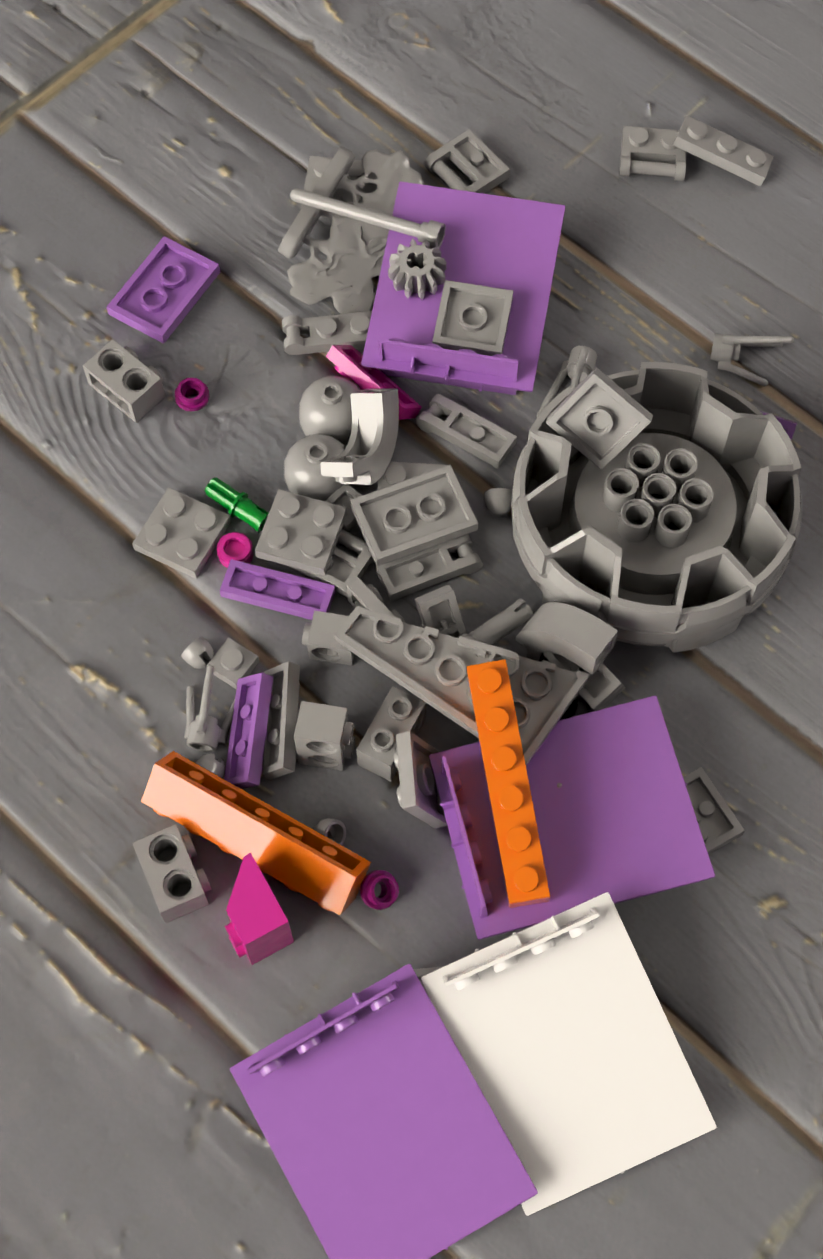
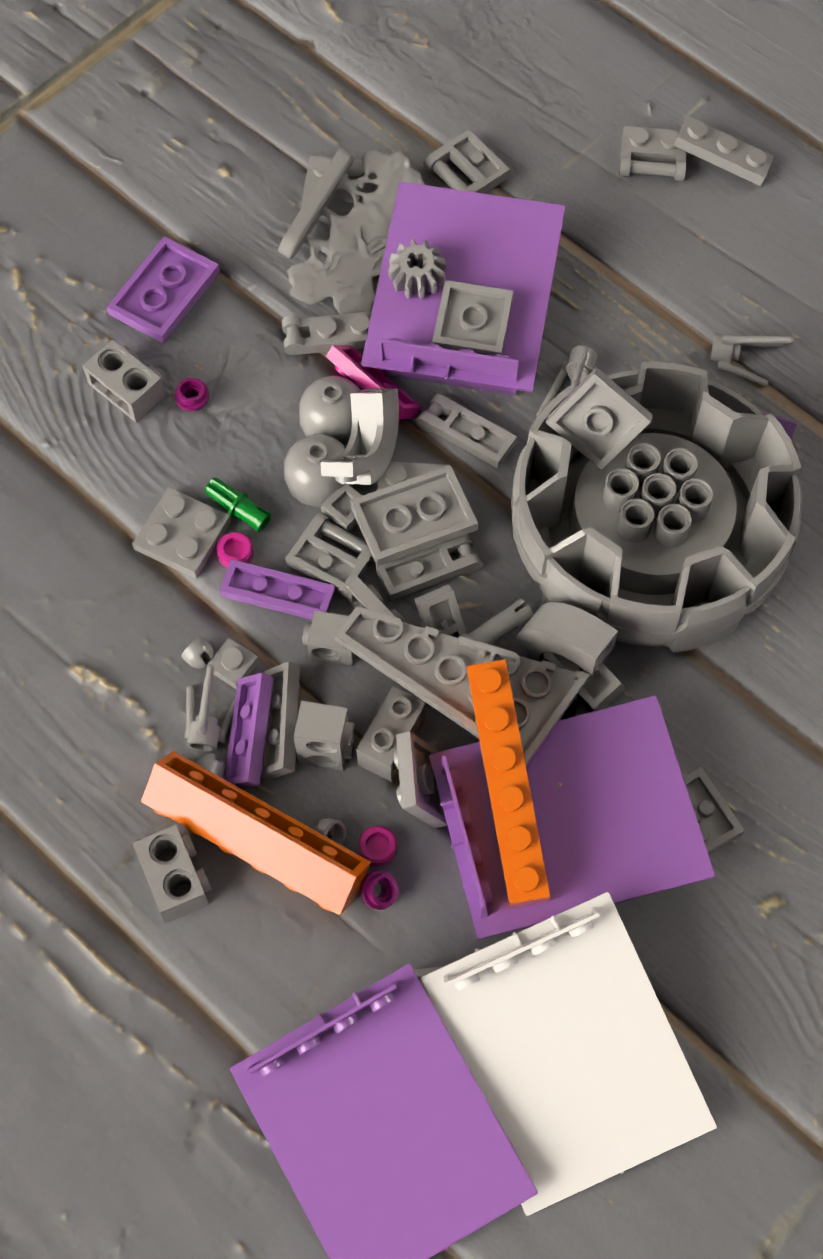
(255, 915): dark pink slope -> none
(301, 532): light grey plate -> none
(378, 845): none -> dark pink tile
(431, 231): light grey piece -> none
(498, 501): light grey hinge -> none

